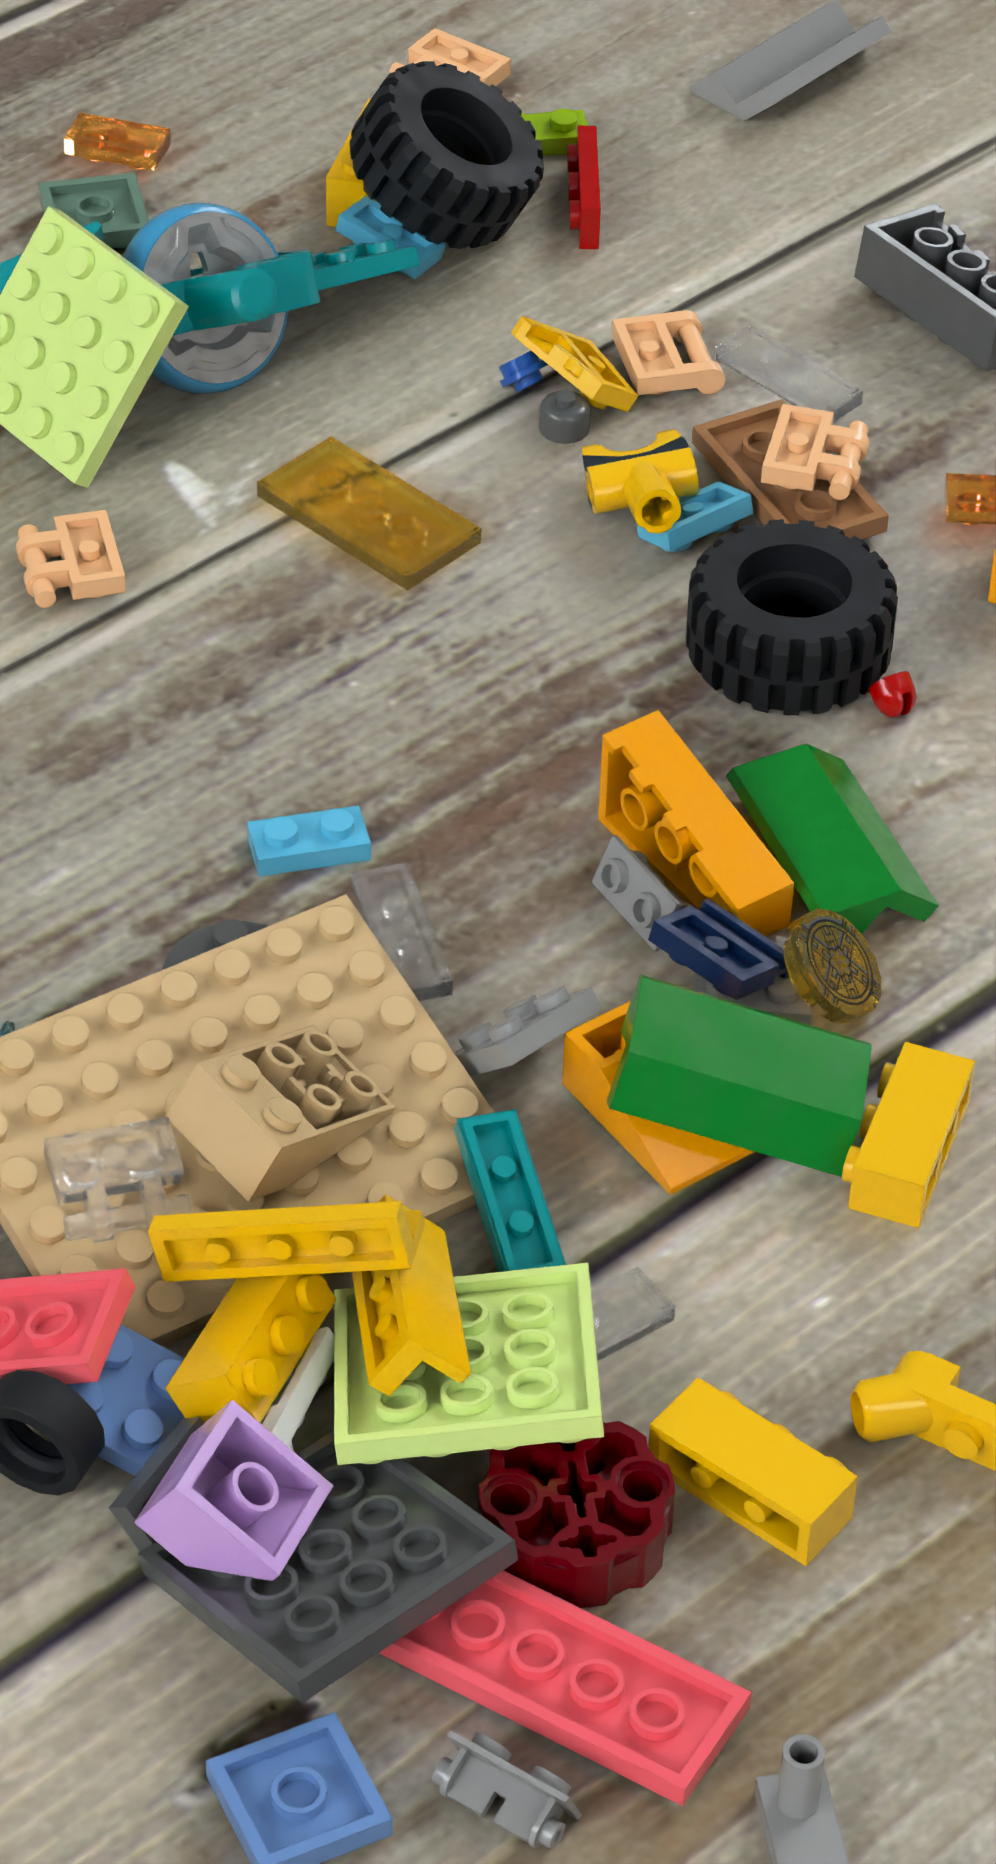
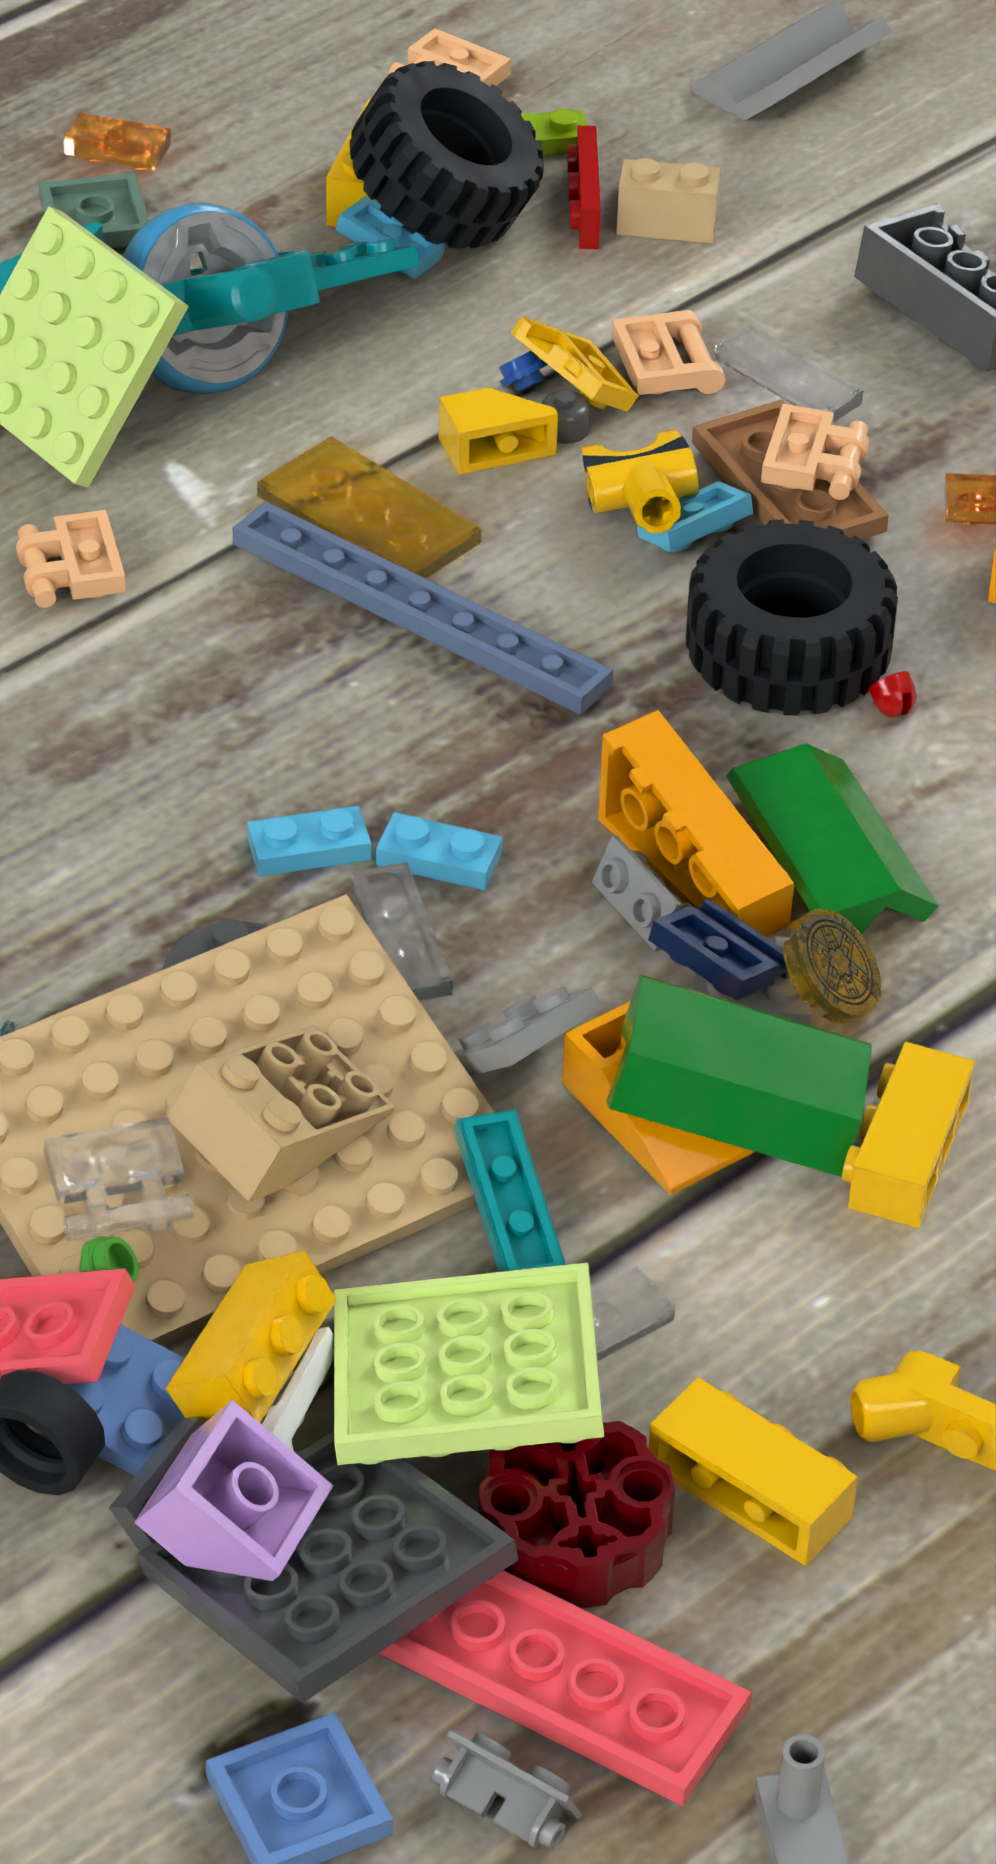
(108, 1254): none -> bright green plate
(285, 1241): yellow panel -> none
(411, 1315): yellow panel -> none
(424, 607): none -> sand blue plate
(440, 850): none -> medium azure plate
(495, 429): none -> yellow slope
(668, 200): none -> tan slope

